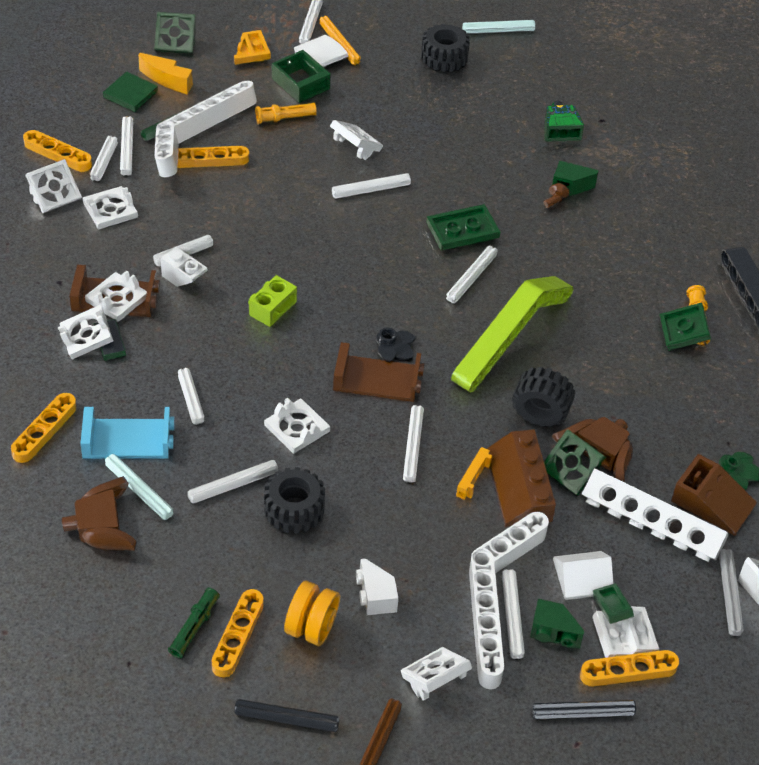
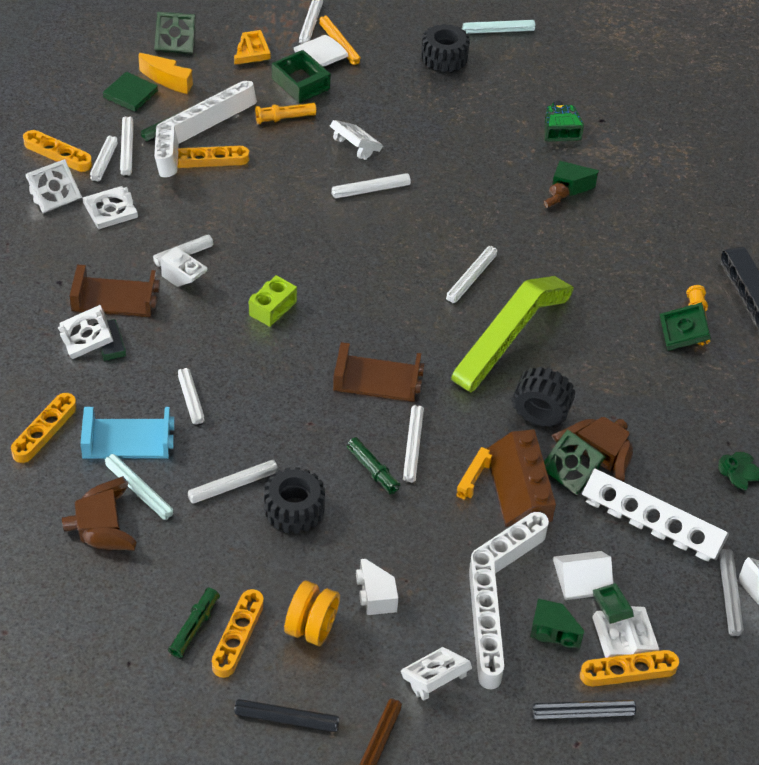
(125, 307): white piece -> none
(307, 436): white piece -> none
(379, 472): none -> dark green pin
(395, 344): black plate -> none
(463, 227): dark green plate -> none
(513, 615): white axle -> none
(713, 495): reddish brown slope -> none

